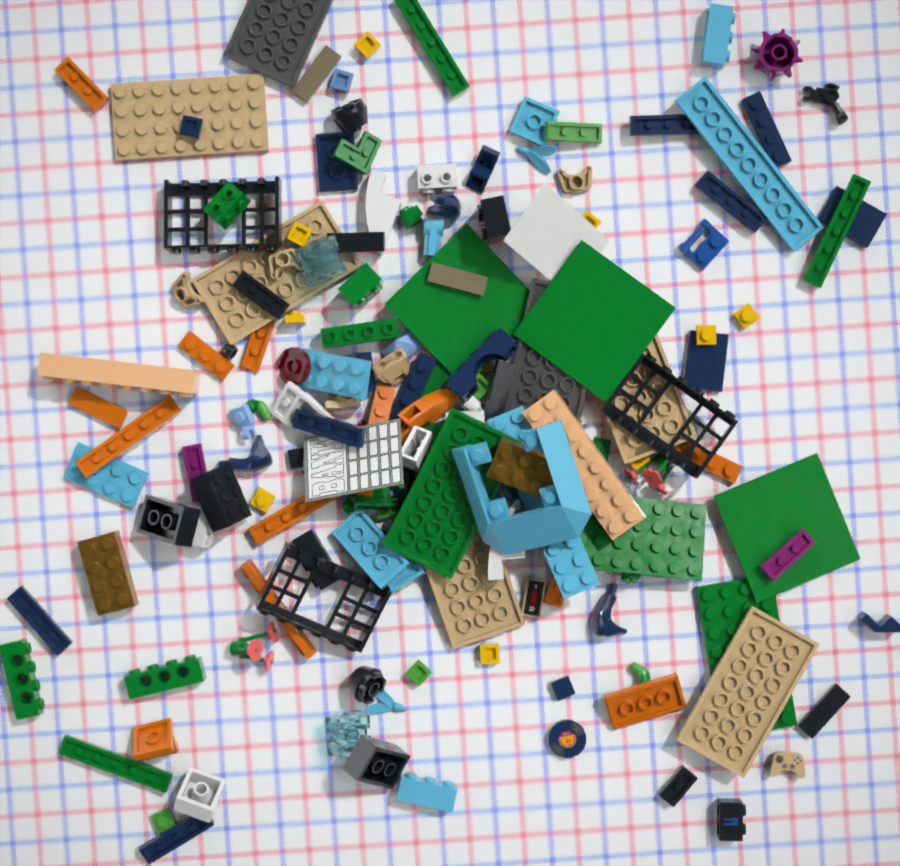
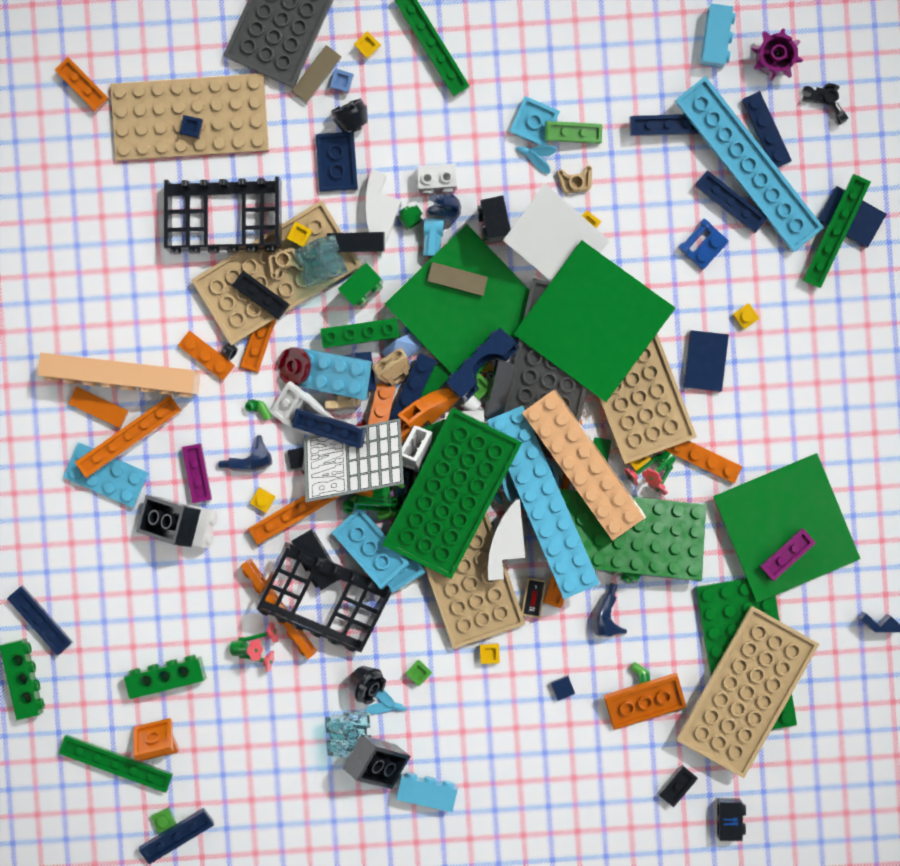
(108, 573): pearl gold brick -> none
(184, 292): tan piece -> none
(199, 794): white brick -> none
(220, 497): black brick -> none
(227, 205): green brick -> none
(243, 418): light blue plate -> none
(295, 318): yellow plate -> none
(358, 157): plate -> none
(482, 169): dark blue slope -> none
(520, 468): pearl gold brick -> none
(564, 502): medium azure slope -> none
(567, 738): dark blue tile -> none
(654, 441): black window -> none
(706, 335): yellow plate -> none
(789, 762): tan piece -> none
(823, 710): black tile -> none

